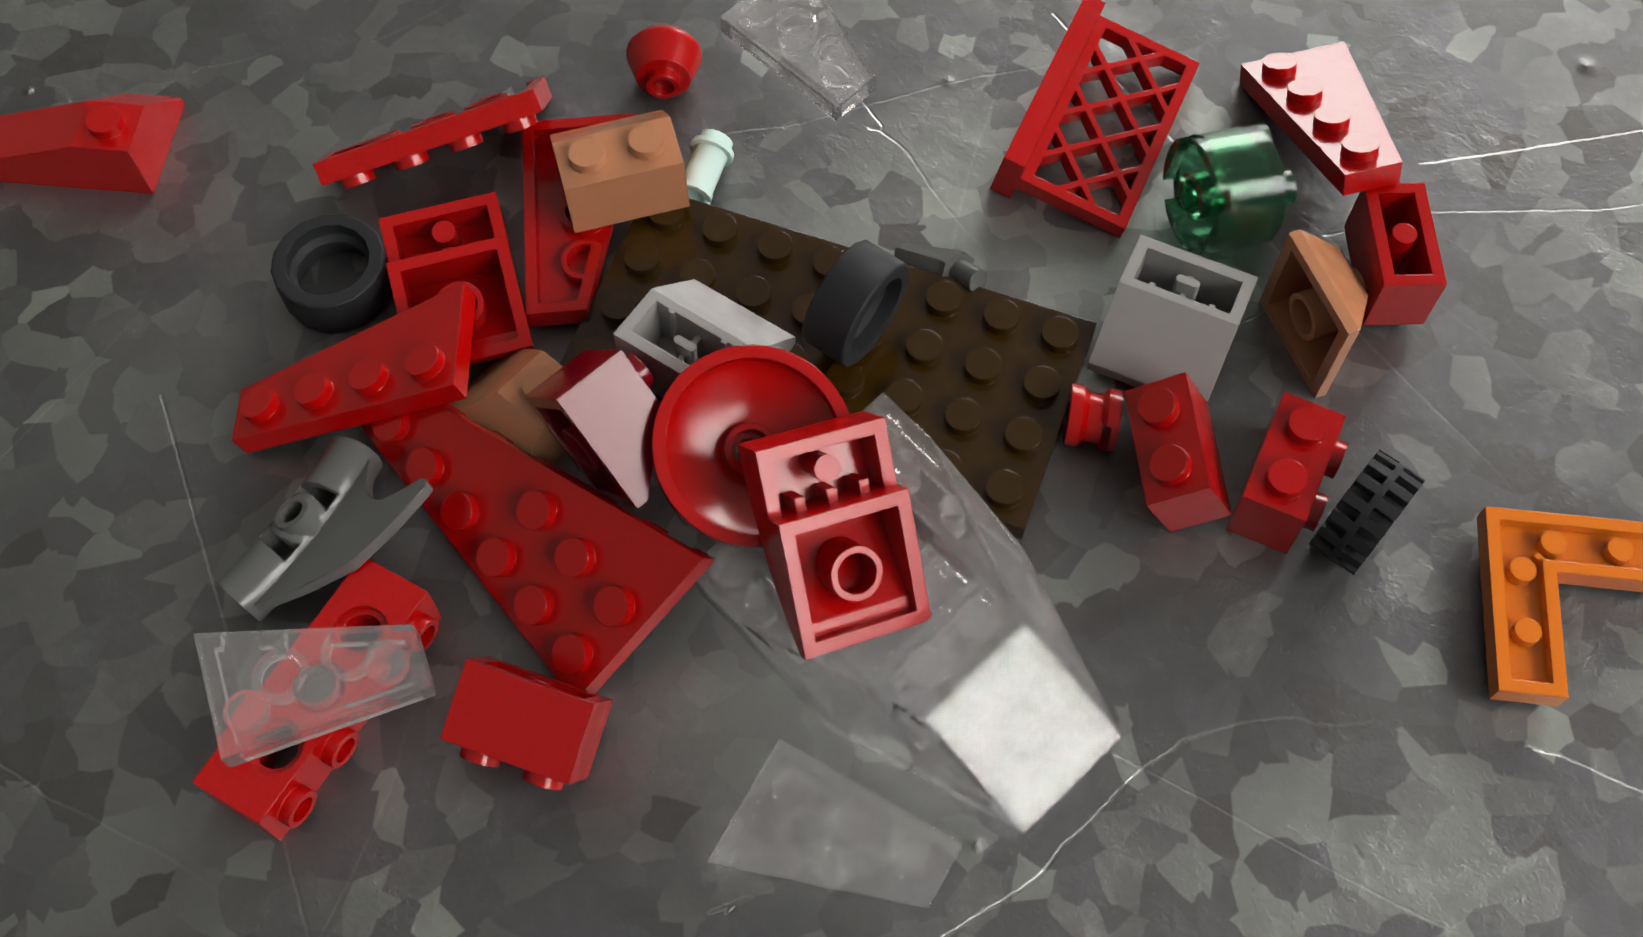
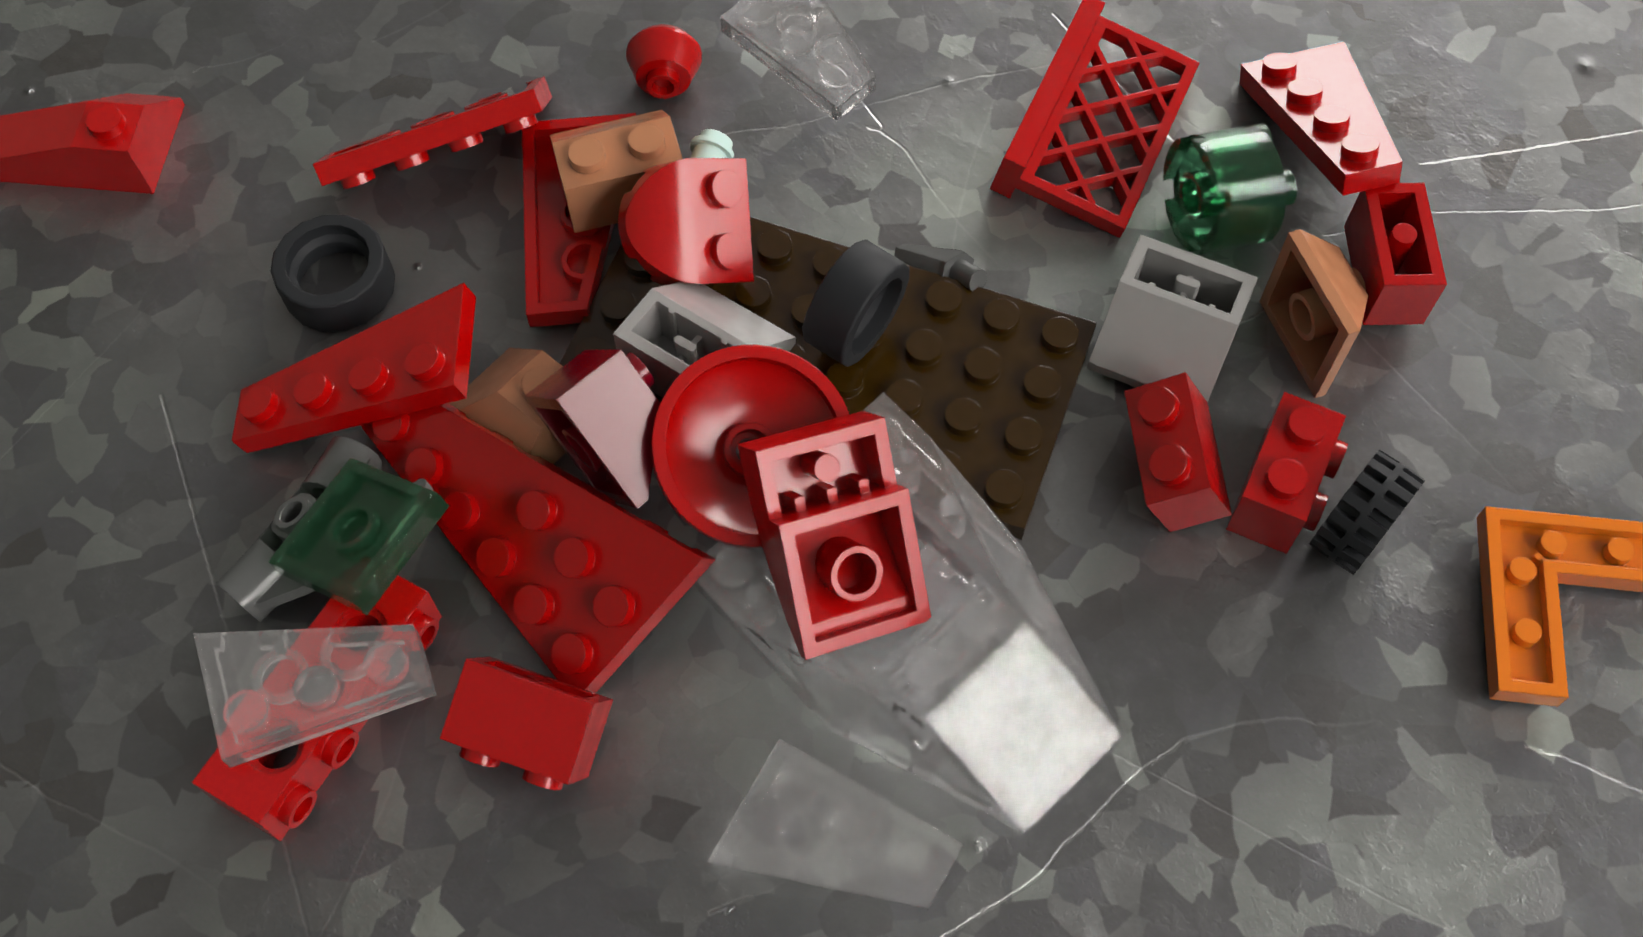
(359, 535): none -> clear green tile
(458, 244): red slope -> none
(690, 222): none -> slope
(1093, 417): red wheel -> none

